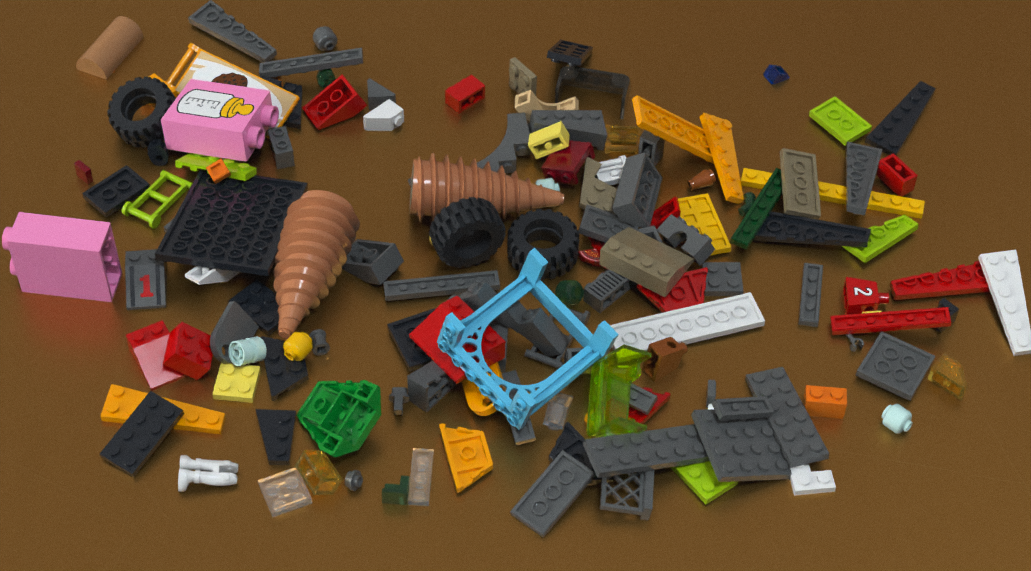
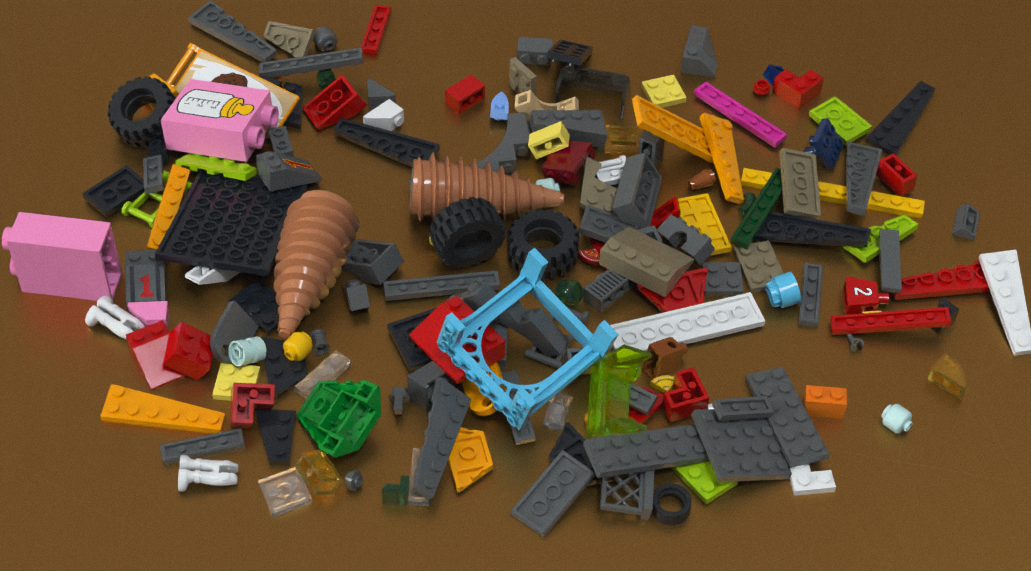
(83, 172): dark red tile -> none
(99, 314): none -> white piece
(110, 48): medium nougat brick -> none
(141, 433): black plate -> none
(150, 312): none -> bright pink slope
(153, 174): none -> dark grey plate
(168, 205): none -> light orange plate
(203, 446): none -> dark grey tile
(218, 171): orange tile -> none
(246, 398): none -> red brick
(284, 171): none -> dark grey slope
(290, 38): none -> dark tan wing
(326, 371): none -> clear plate
(356, 294): none -> dark grey slope
(376, 30): none -> red tile
(386, 142): none -> black wing
(443, 427): none -> dark grey wing
(499, 107): none -> light blue plate
(534, 50): none -> dark grey brick
(663, 383): none -> yellow tile
(664, 91): none -> light yellow plate
(672, 490): none -> black tyre
(686, 397): none -> red brick
(699, 53): none -> dark grey wedge
(711, 392): dark grey tile -> none
(740, 114): none -> dark pink plate
(757, 265): none -> dark tan plate
(761, 87): none -> red plate
(783, 290): none -> medium azure piece
(797, 90): none -> red brick
(825, 143): none -> dark blue plate
(890, 261): none -> dark grey tile
(895, 365): dark grey plate -> none
(966, 221): none -> dark grey slope

